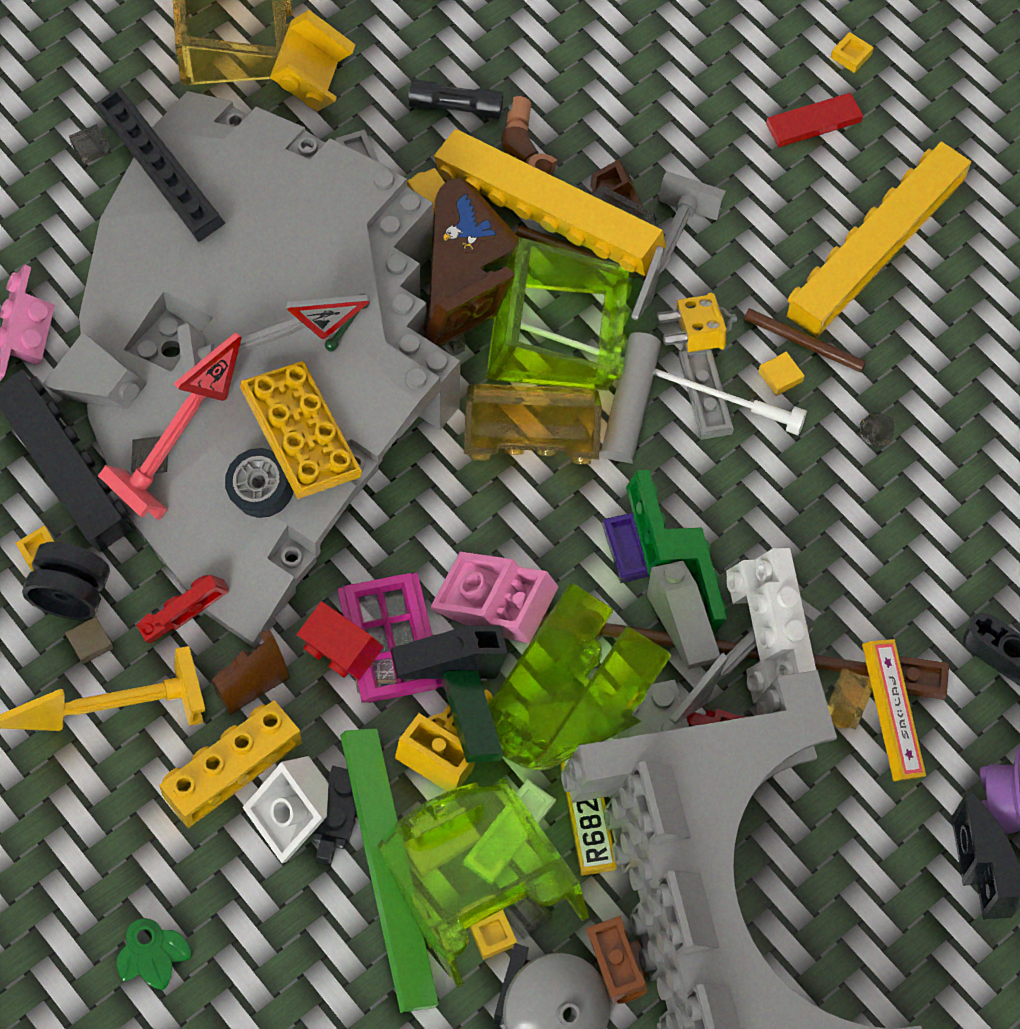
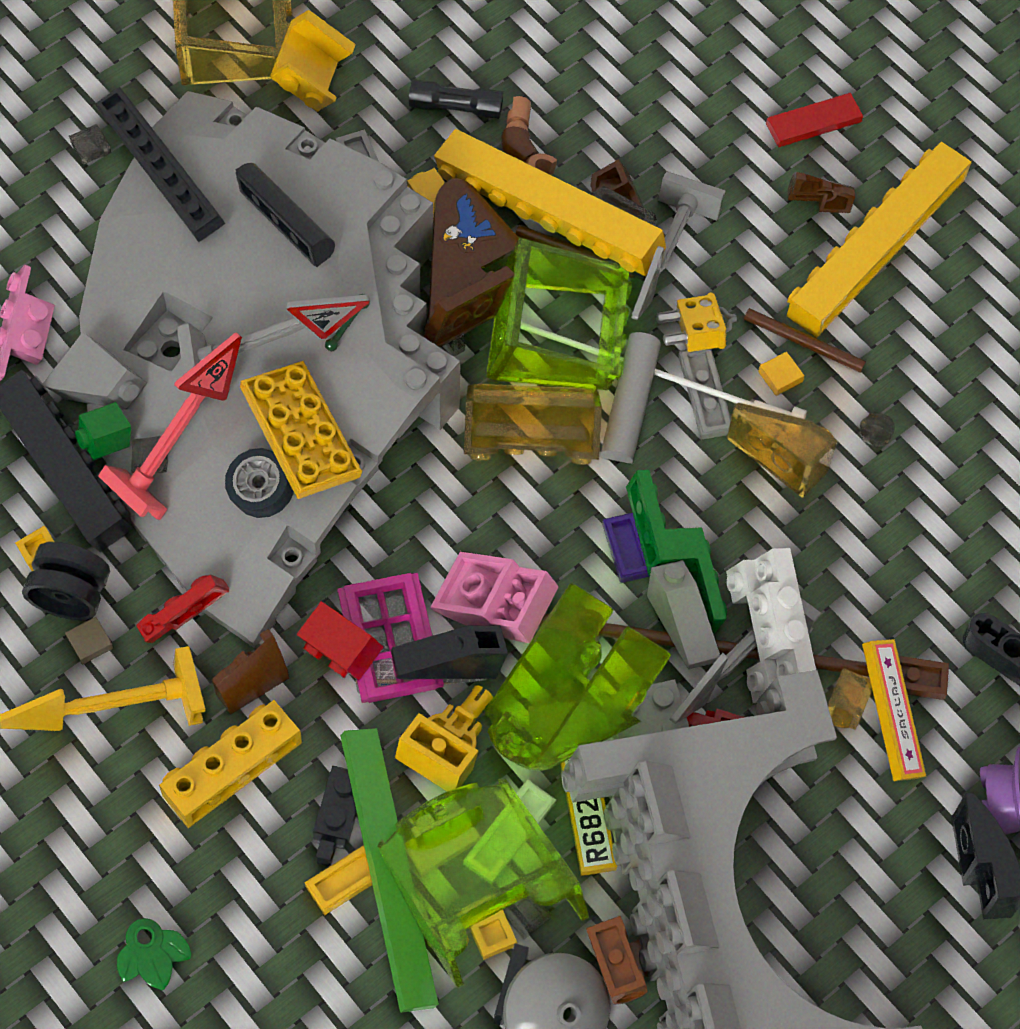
(103, 431): none -> green brick
(284, 214): none -> black brick
(289, 805): white slope -> none
(340, 881): none -> yellow tile
(472, 716): dark green tile -> none
(784, 445): none -> clear yellow slope
(831, 195): none -> reddish brown slope
(852, 52): yellow tile -> none

